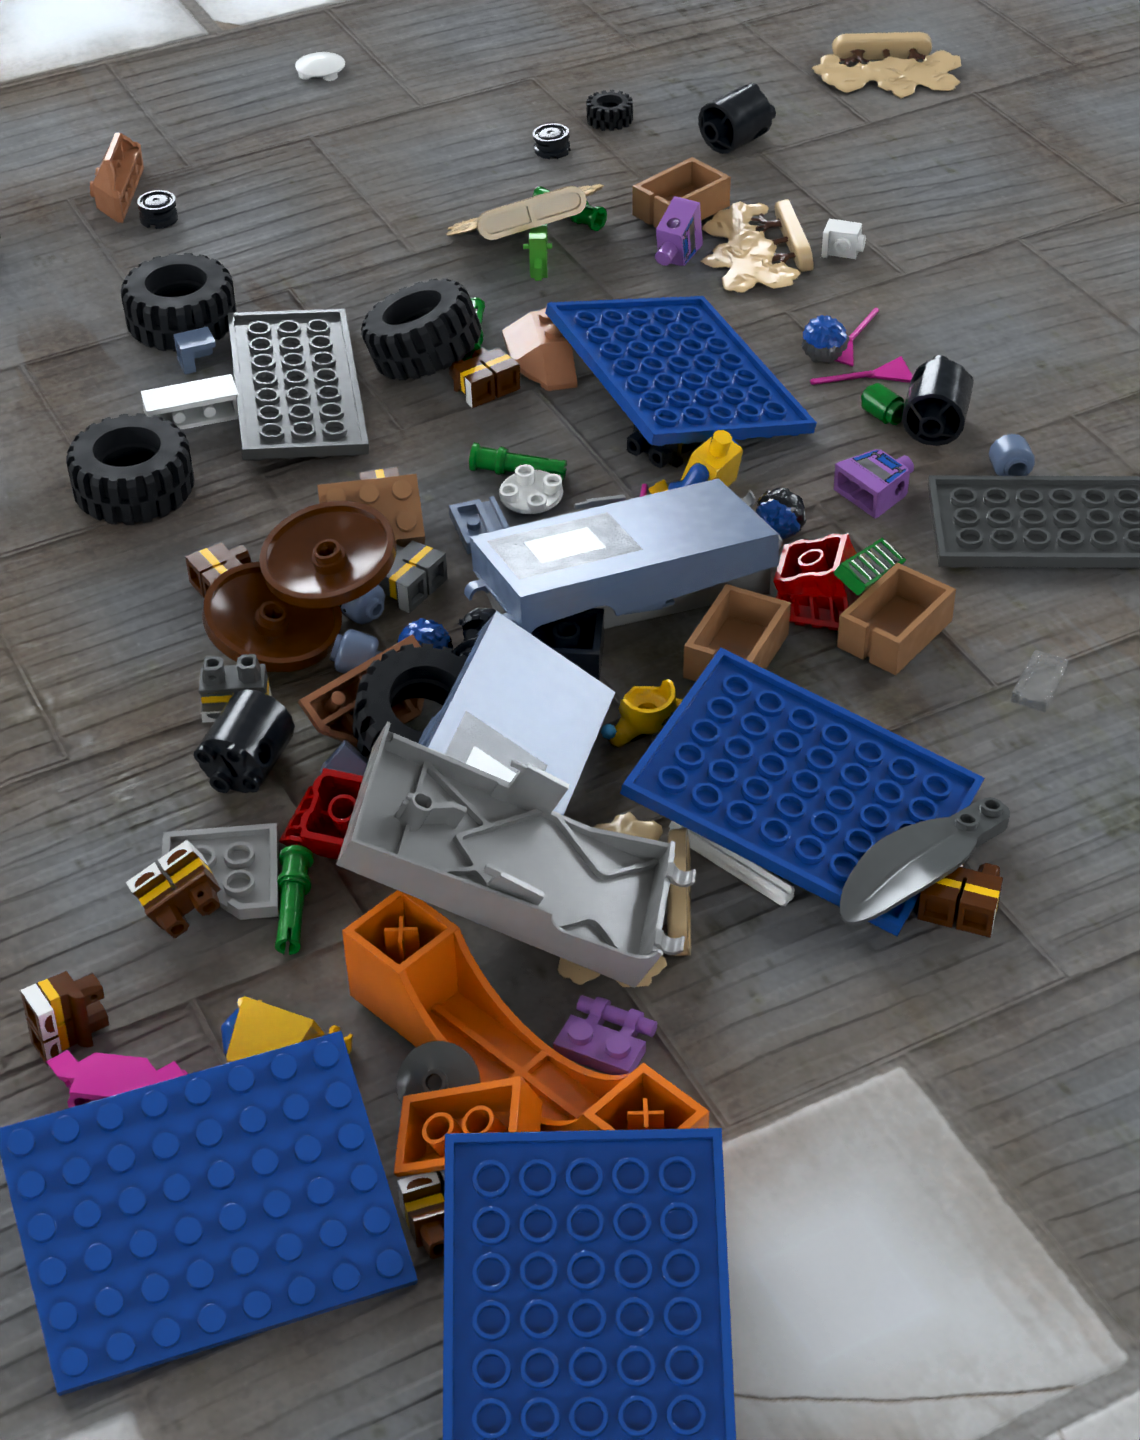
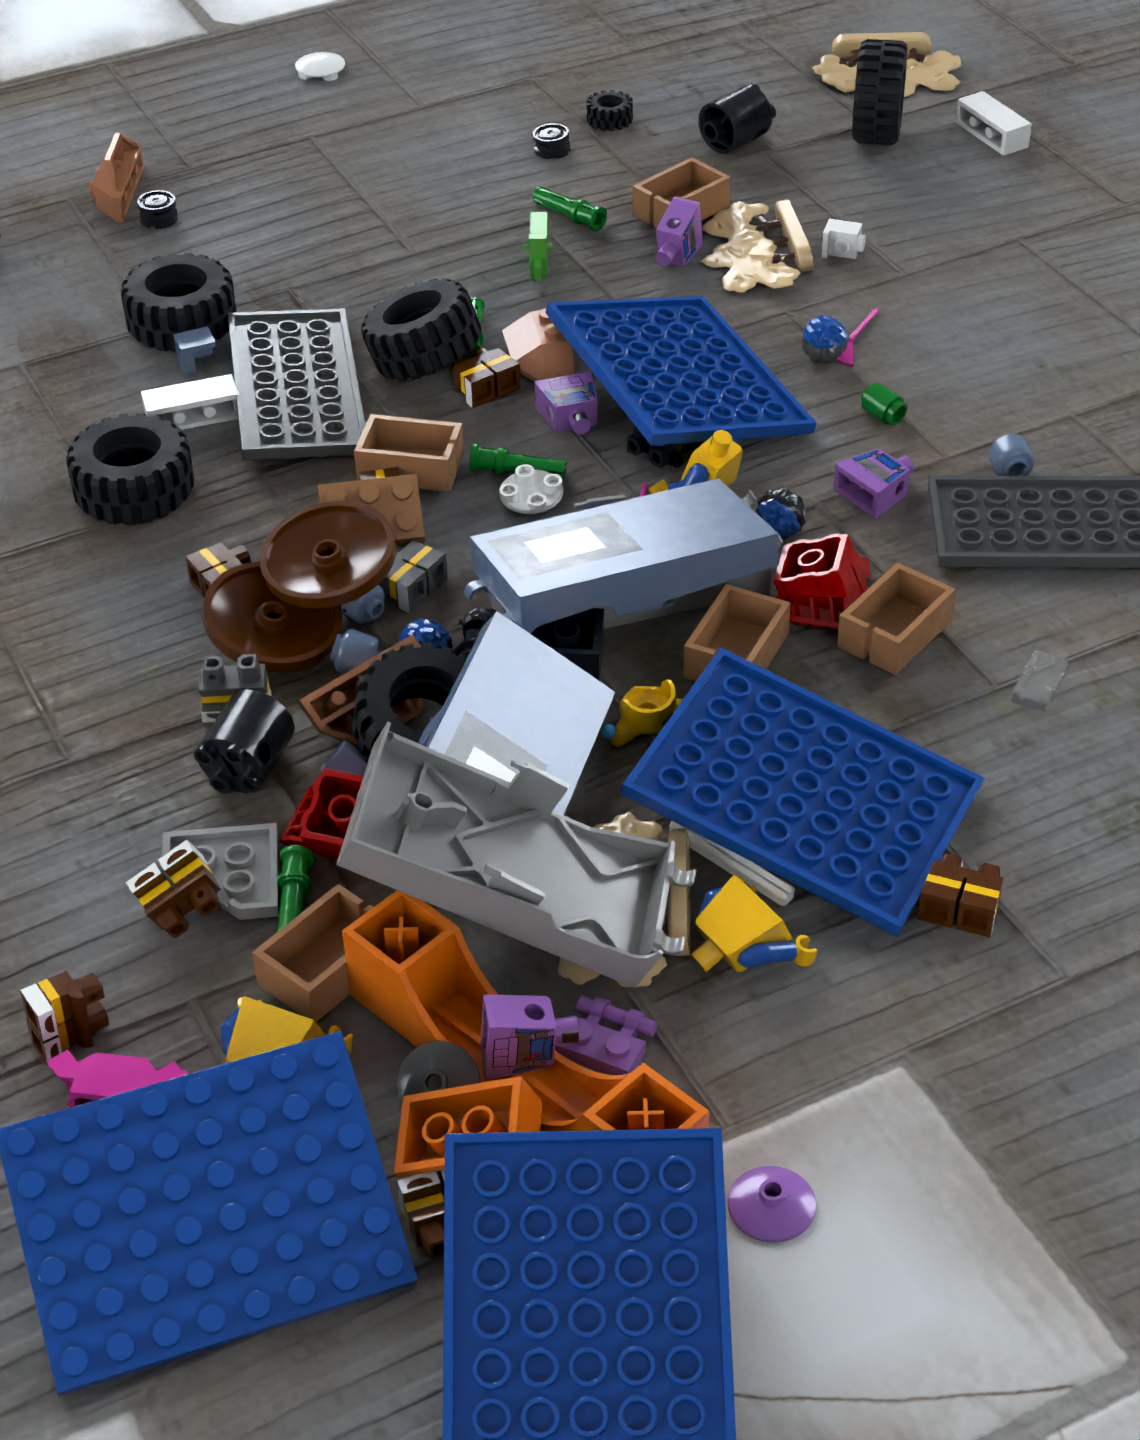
(307, 957): none -> medium nougat piece
(414, 446): none -> medium nougat piece
(476, 518): sand blue plate -> none
(521, 1034): none -> medium lavender torso
(527, 213): tan plant -> none
(568, 402): none -> medium lavender torso
(745, 931): none -> yellow torso
(771, 1217): none -> medium lavender dish
(868, 566): tile -> none
(879, 91): none -> black tyre
(894, 370): dark pink piece -> none
(917, 858): dark grey plant -> none
(937, 401): black cylinder -> none
(993, 123): none -> white brick

